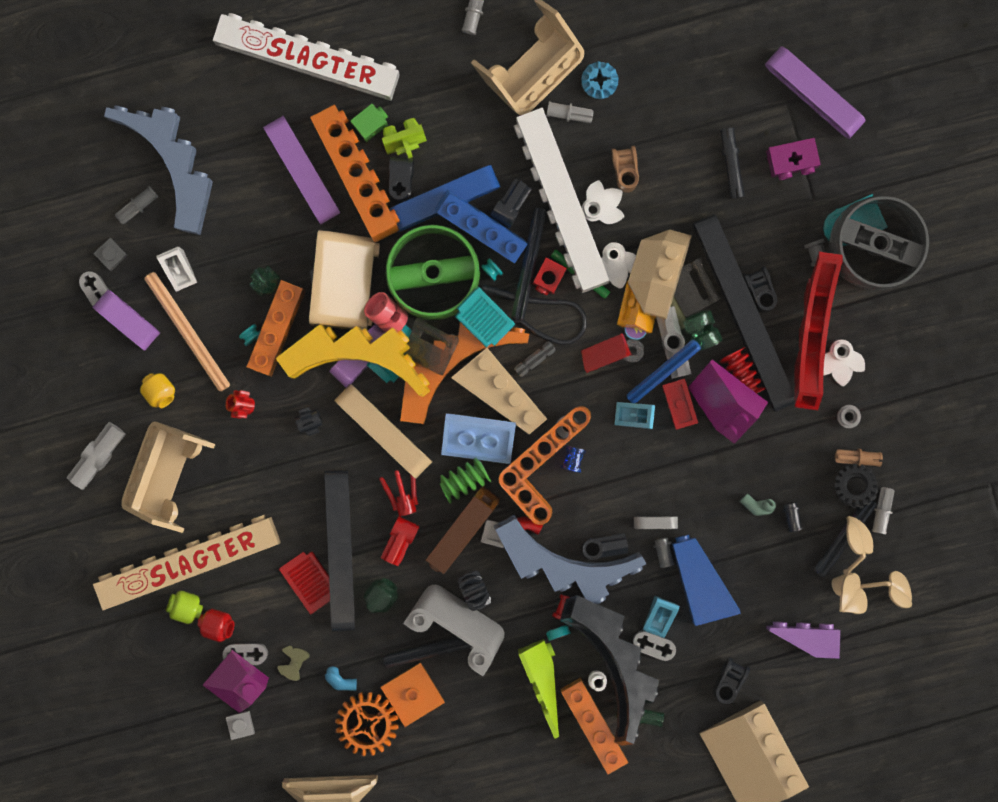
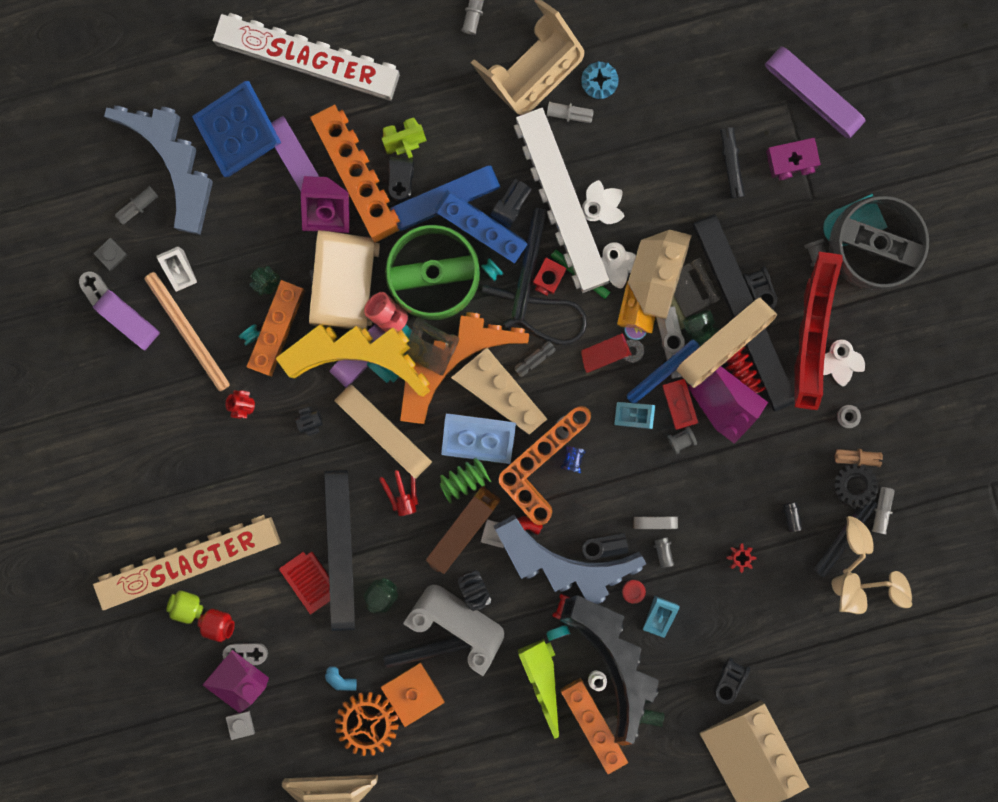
(96, 456): light grey piece -> none
(157, 390): yellow head -> none
(157, 474): tan windscreen -> none
(236, 129): none -> blue plate
(297, 657): olive piece -> none
(324, 205): none -> magenta slope
(370, 122): bright green brick -> none
(401, 536): red piece -> none
(483, 318): teal window -> none
(625, 164): medium nougat piece -> none
(633, 591): none -> red tile
(656, 640): light grey beam -> none
(682, 440): none -> dark grey bush
(702, 586): blue slope -> none
(726, 342): none -> tan beam
(736, 552): none -> red gear
(758, 508): sand green arm -> none
(817, 641): medium lavender slope -> none

